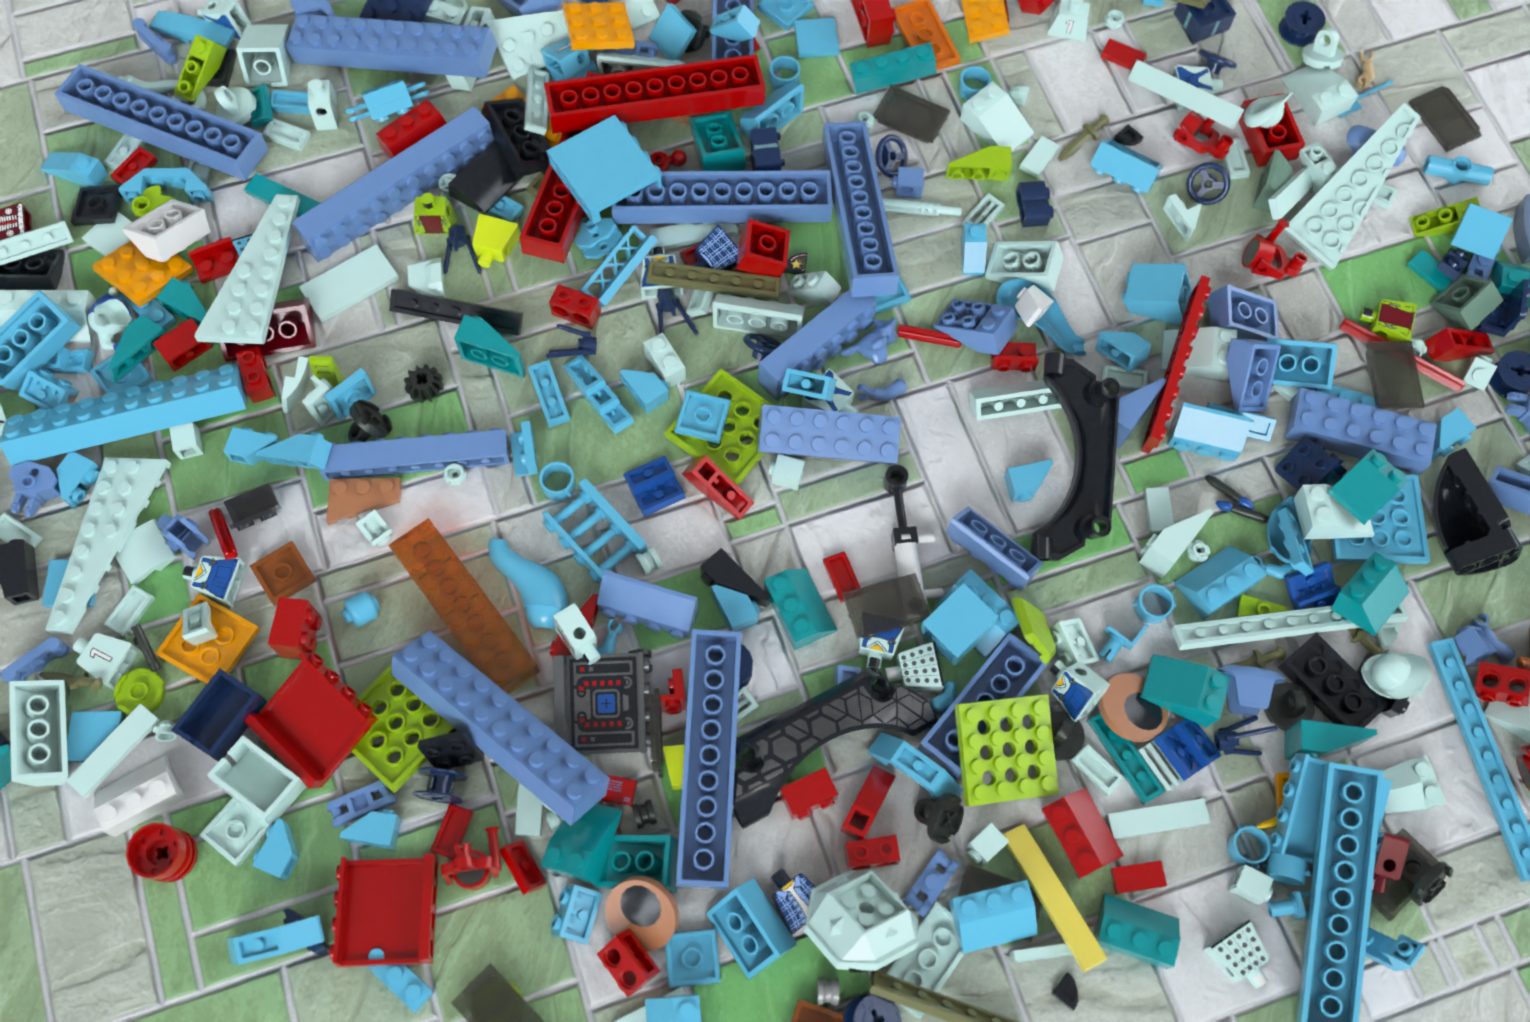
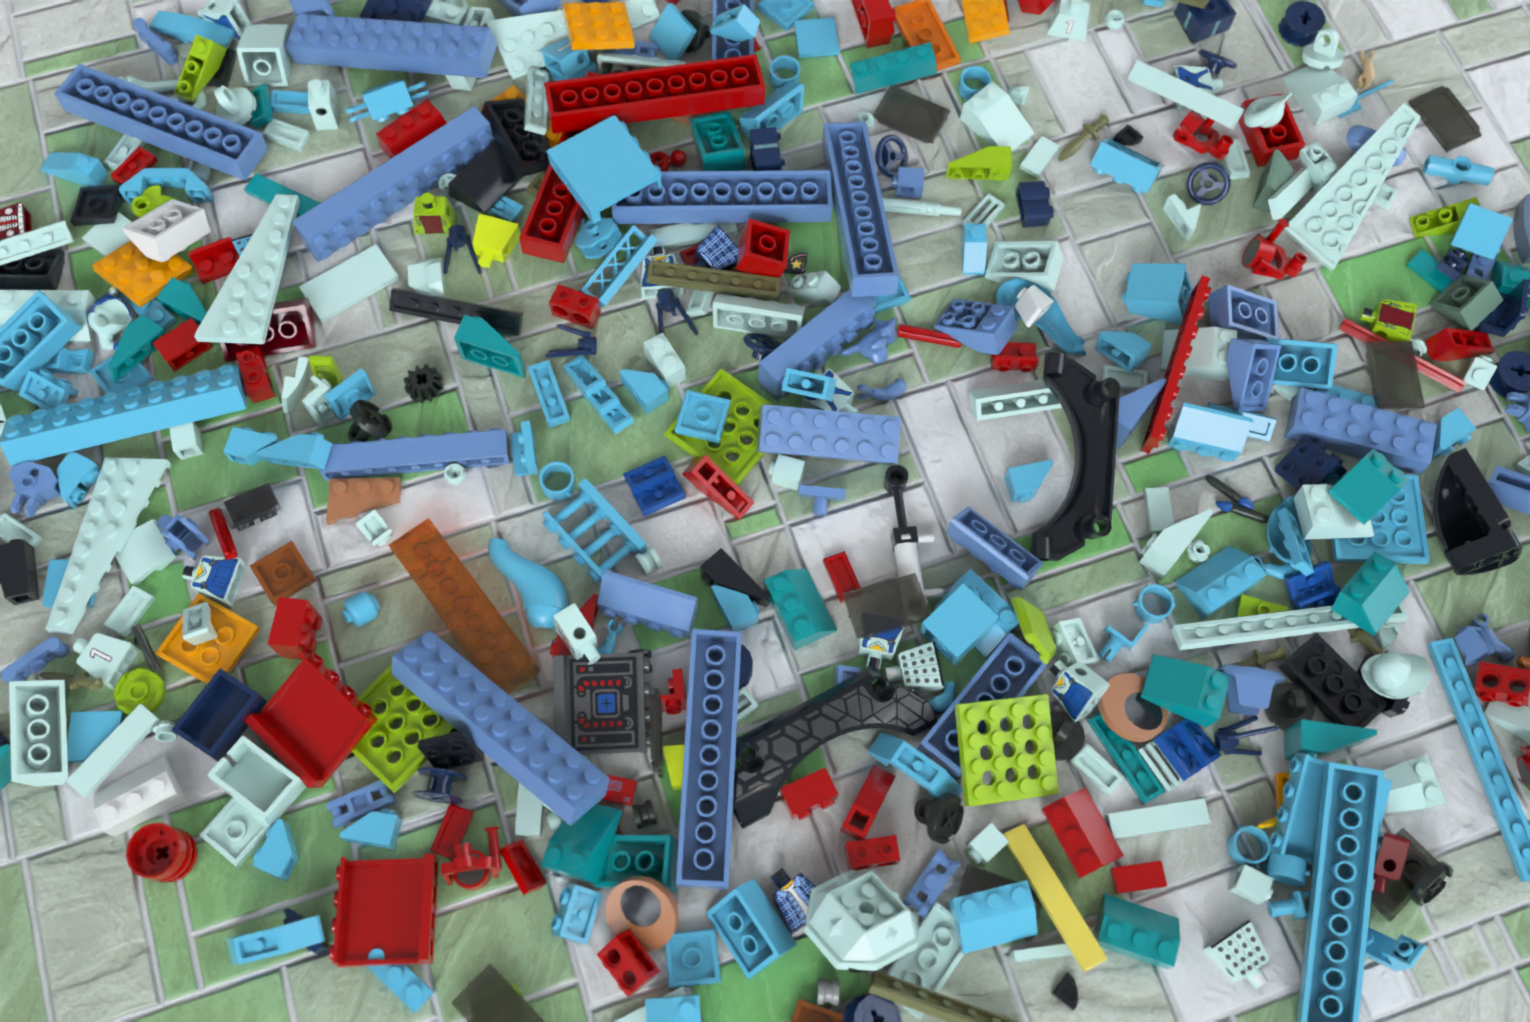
(821, 496): none -> medium blue tile
(1122, 54): red tile -> none

